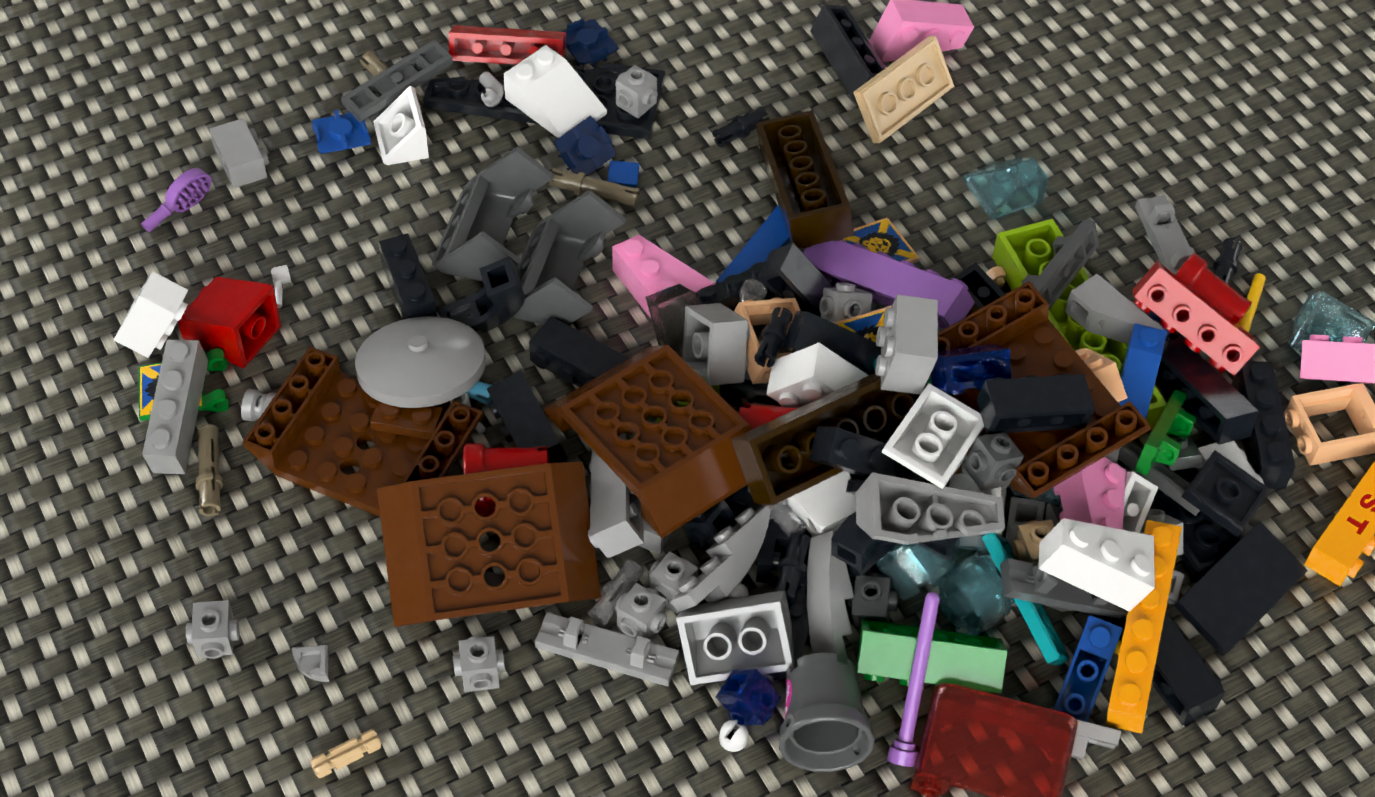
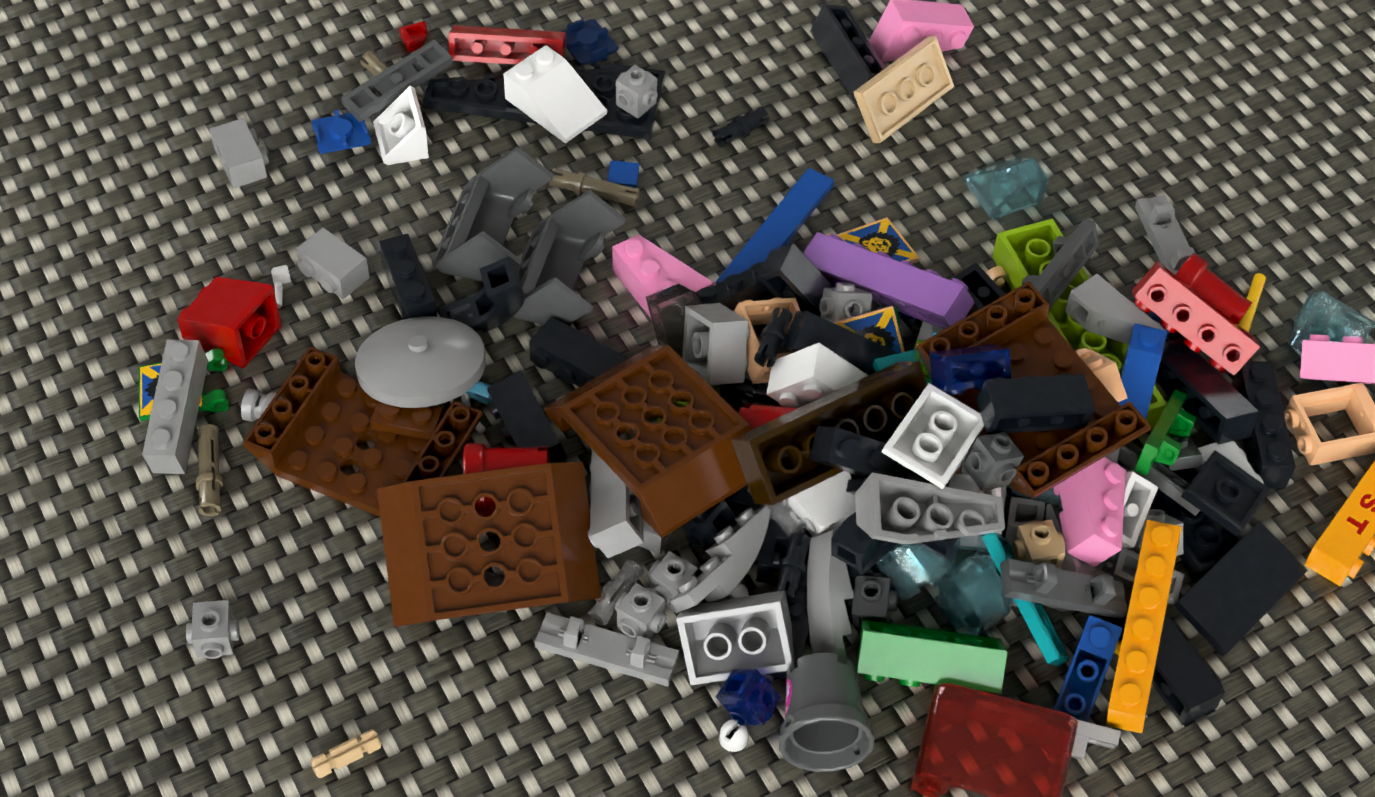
(152, 315): white wedge -> none
(181, 196): medium lavender piece -> none
(313, 661): light grey tile -> none
(332, 263): none -> light grey brick
(414, 35): none -> red tile
(478, 663): light grey brick -> none
(493, 88): light grey arm -> none
(585, 147): dark blue piece -> none
(756, 291): clear hinge -> none
(804, 180): dark brown brick -> none
(903, 749): medium lavender piece -> none
(908, 344): light grey brick -> none
(1100, 560): white wedge -> none
(1226, 263): black pin -> none

